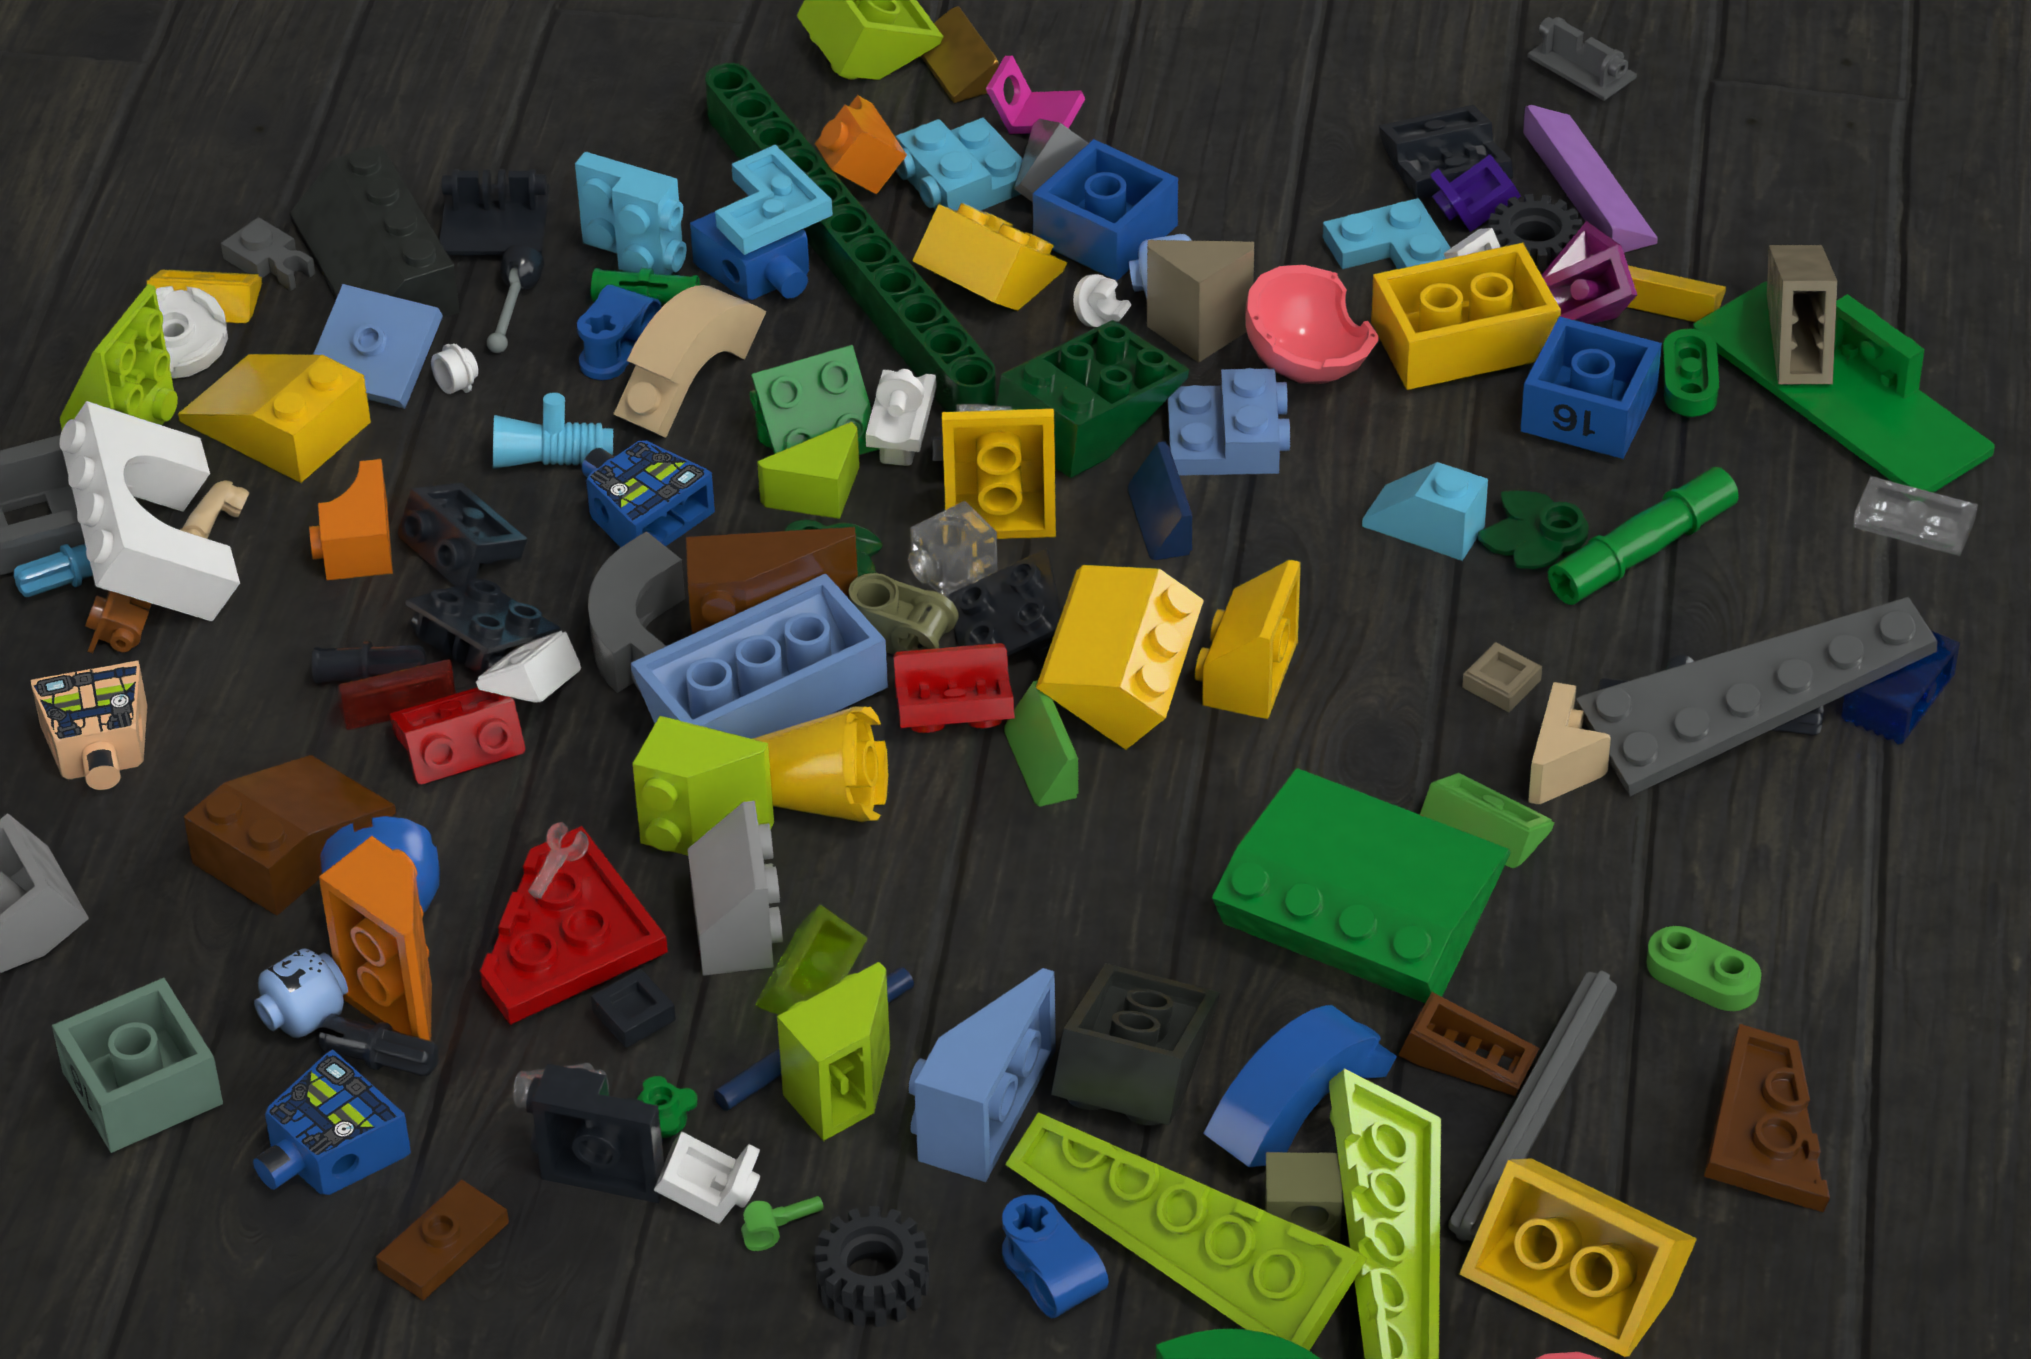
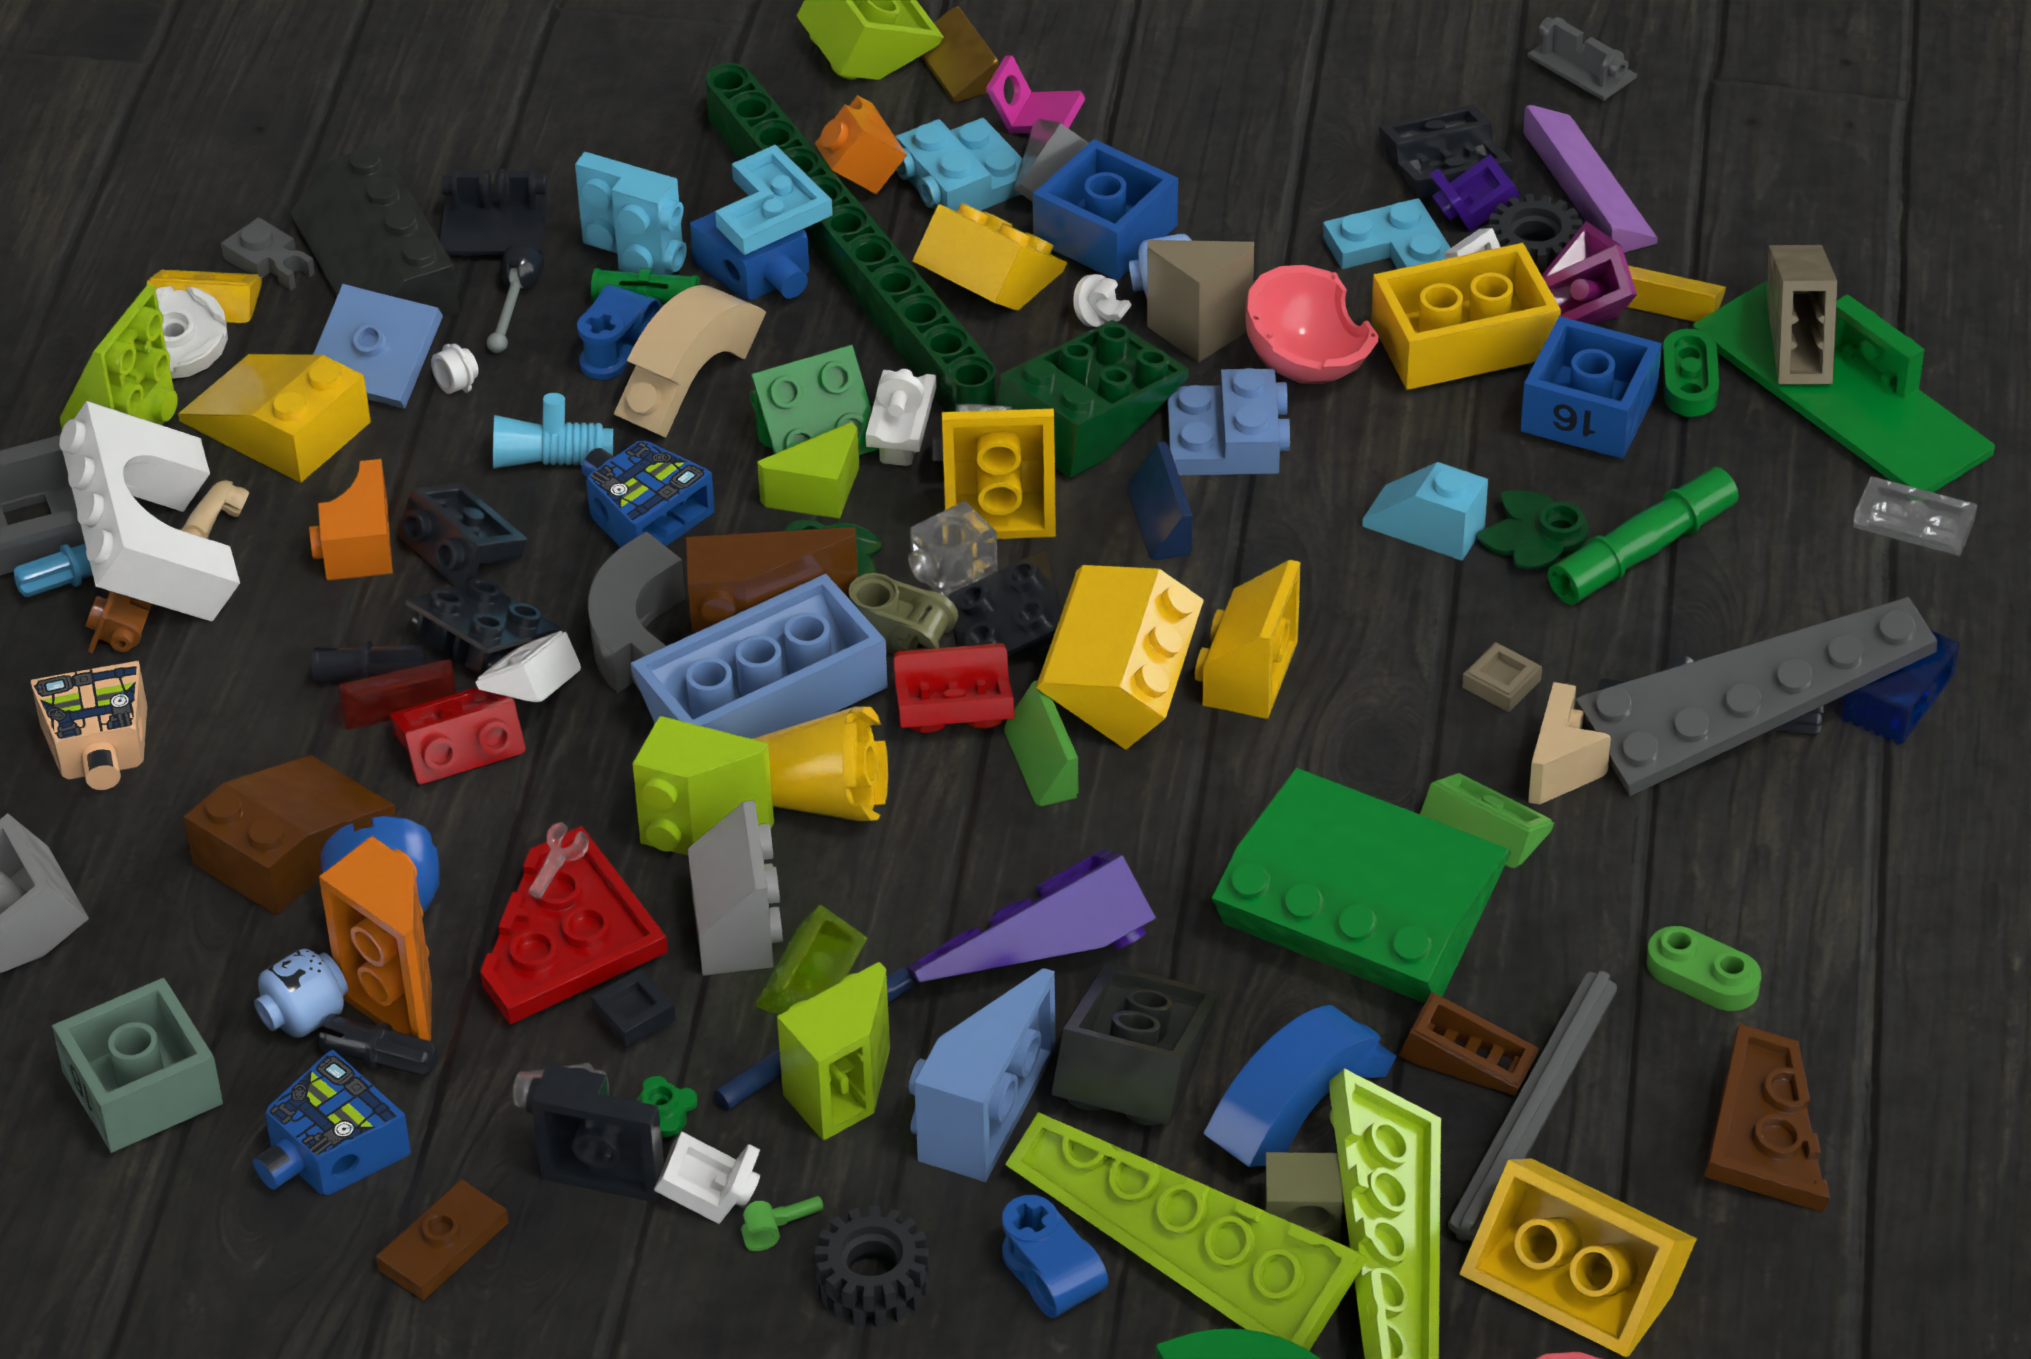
(1077, 912): none -> dark purple wedge

